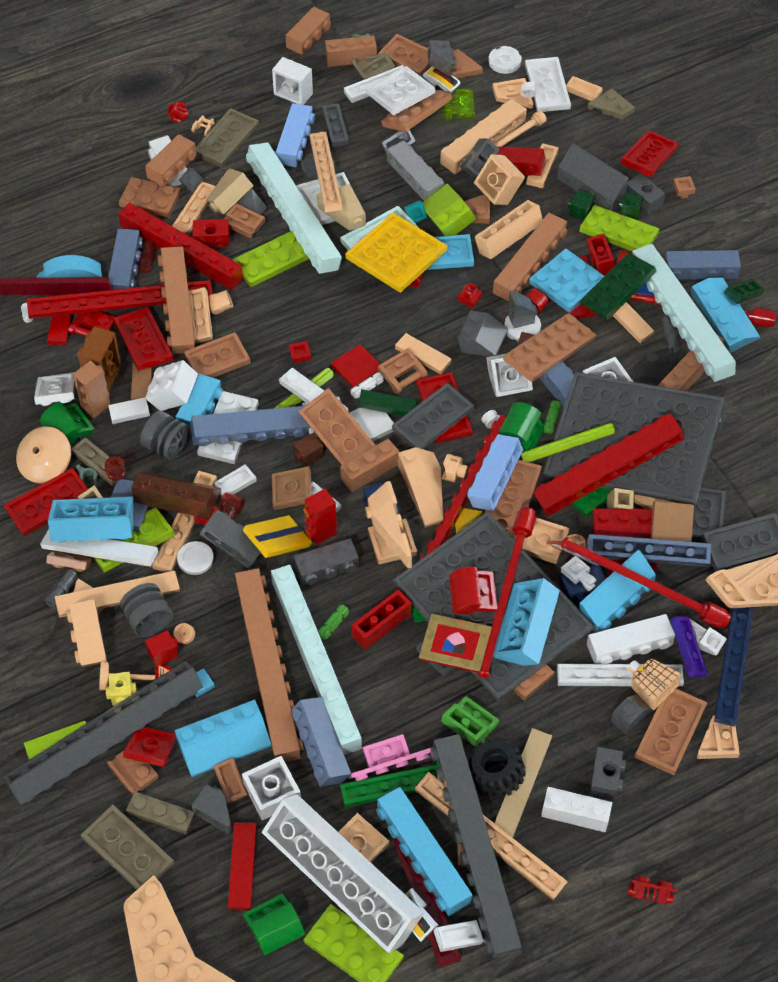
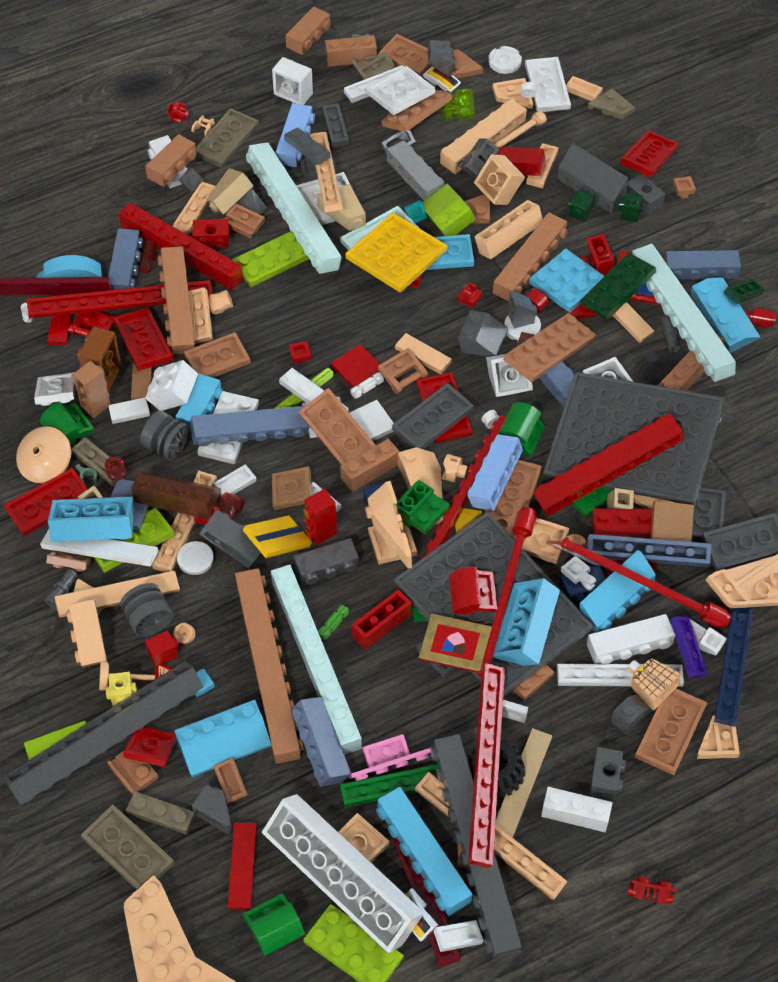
(150, 197): nougat plate -> none
(269, 785): white brick -> none
(307, 146): none -> dark grey plate
(308, 450): copper brick -> none
(385, 403): dark green tile -> none
(421, 507): none -> green brick
(470, 721): bright green brick -> none
(486, 766): none -> plate
(514, 711): none -> white tile
(552, 416): bright green axle -> none
(568, 442): lime axle -> none
(618, 229): lime plate -> none

